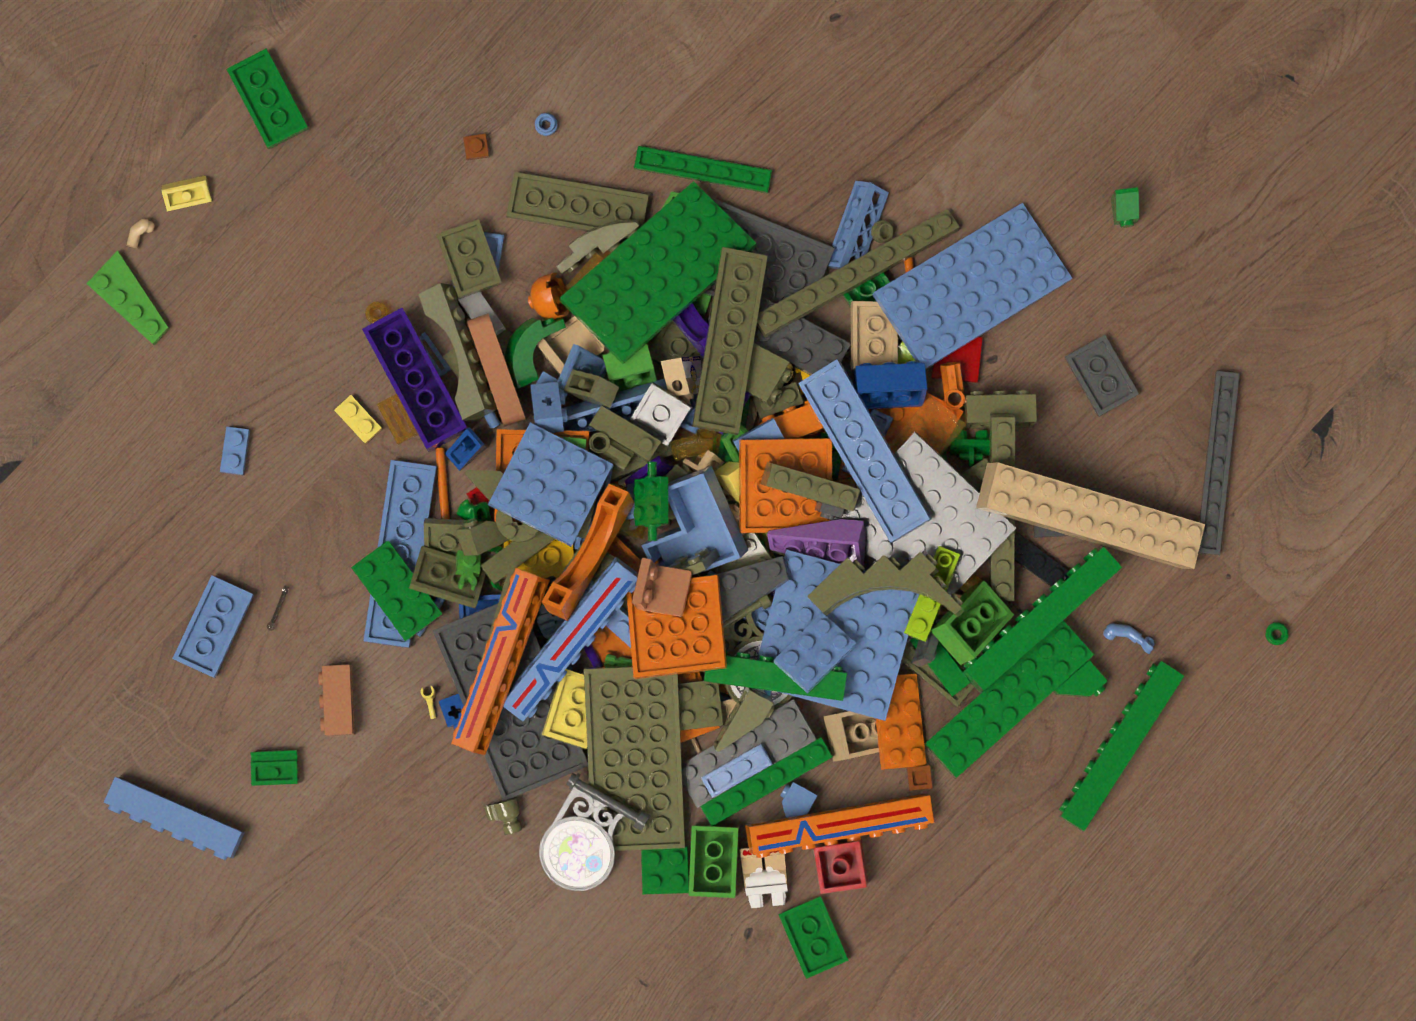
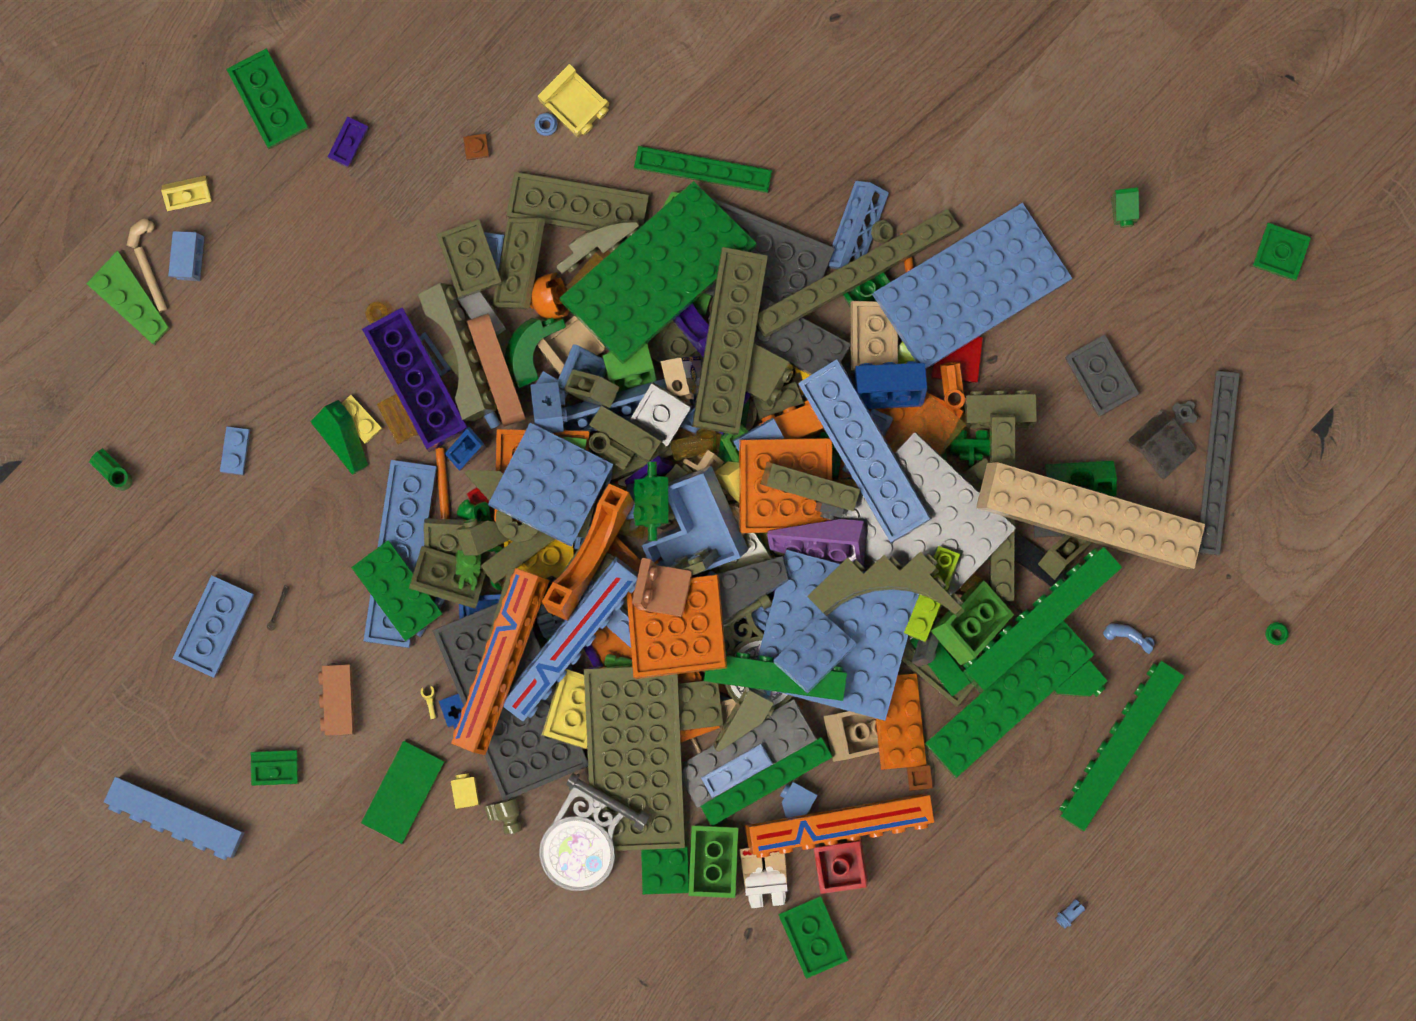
(110, 469): none -> green piece
(151, 281): none -> tan bar
(186, 256): none -> medium blue hinge
(340, 433): none -> green slope
(348, 142): none -> dark purple plate
(402, 792): none -> green tile
(465, 791): none -> light yellow brick
(518, 263): none -> olive tile
(573, 101): none -> light yellow panel
(1063, 555): none -> olive brick
(1069, 914): none -> medium blue pin
(1097, 475): none -> green arch
(1162, 444): none -> clear smoke bracket
(1189, 408): none -> dark grey plate
(1281, 252): none -> green plate

